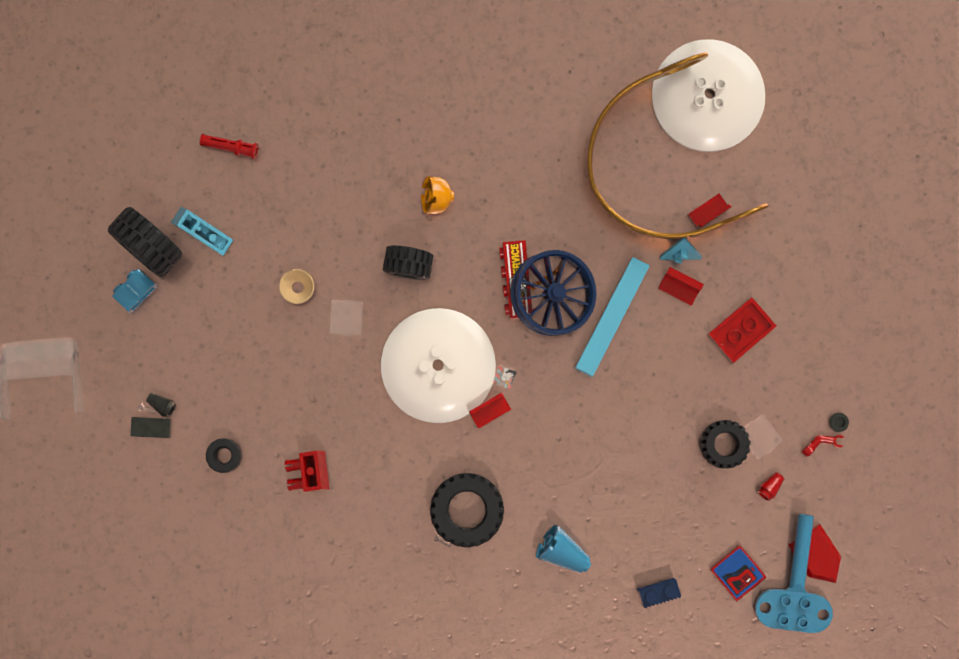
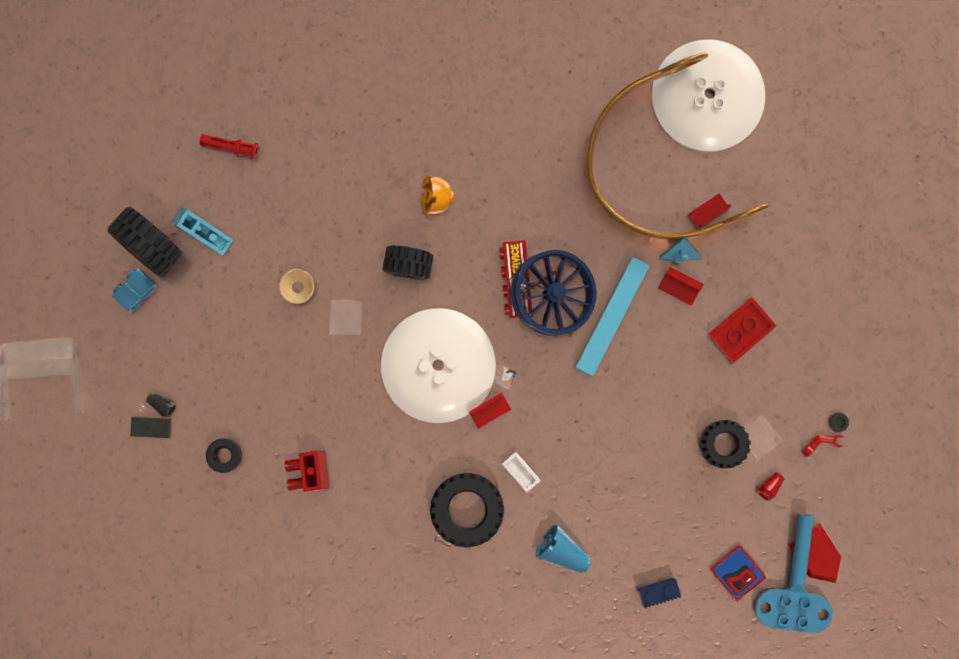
(521, 472): none -> white plate

